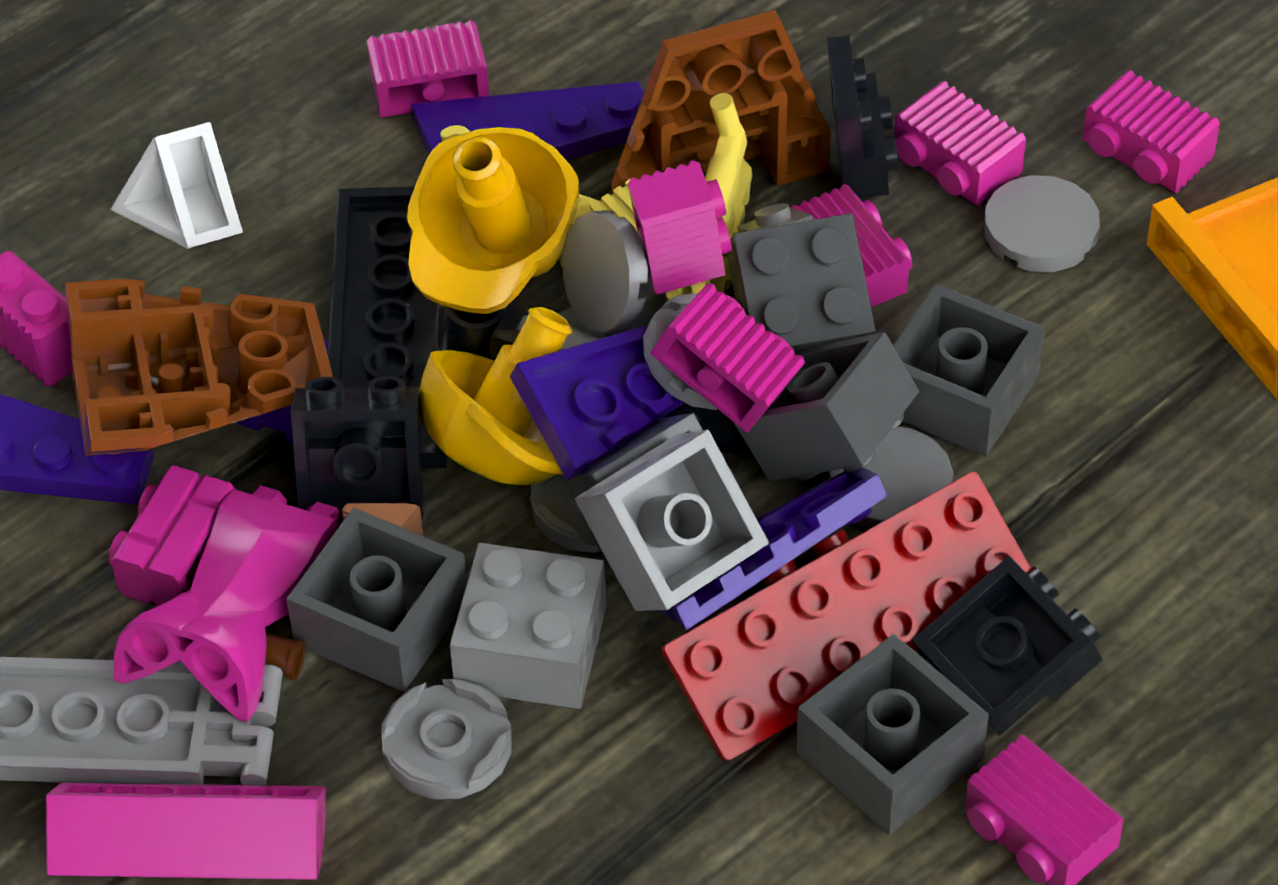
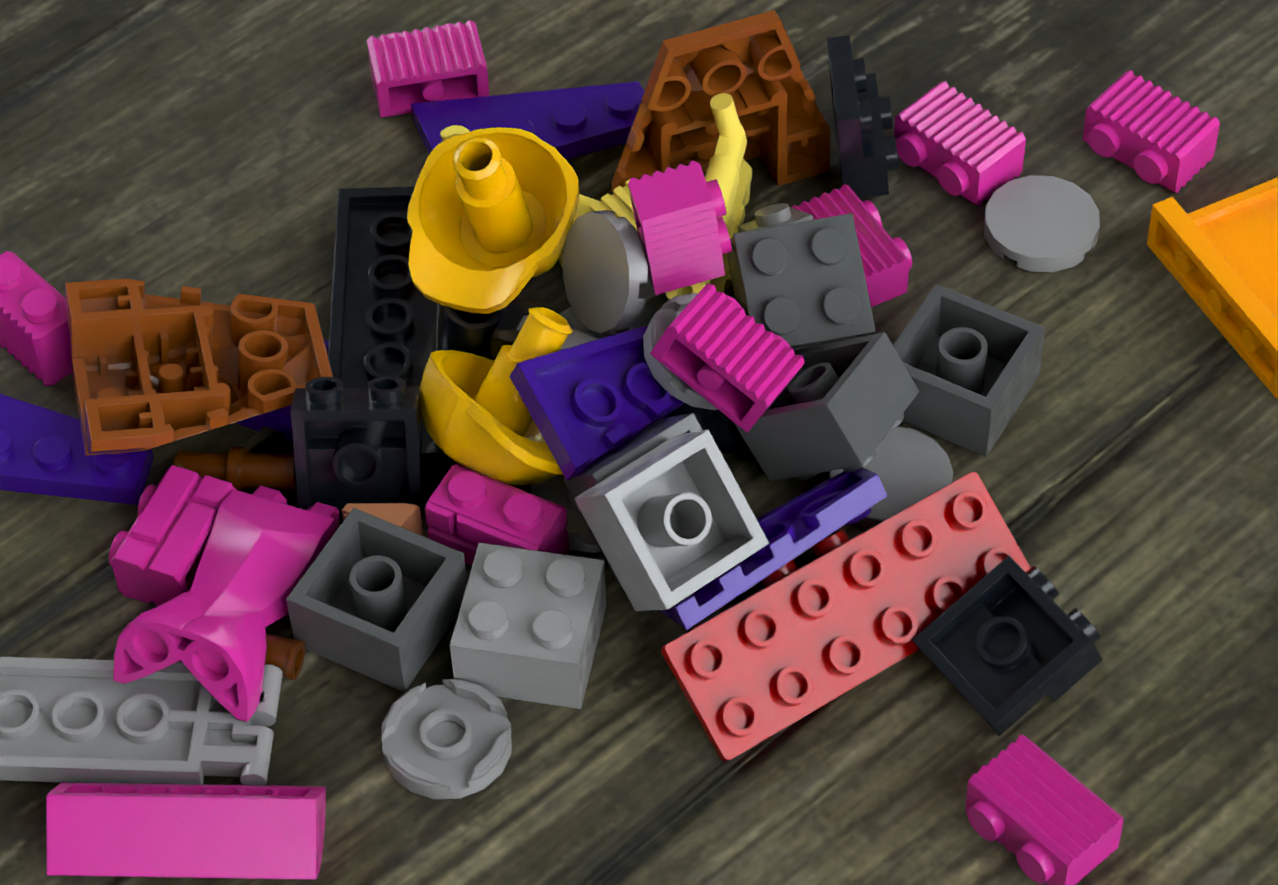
(181, 189): white slope -> none
(242, 469): none -> reddish brown pin
(480, 509): none -> dark pink brick
(891, 733): dark grey brick -> none

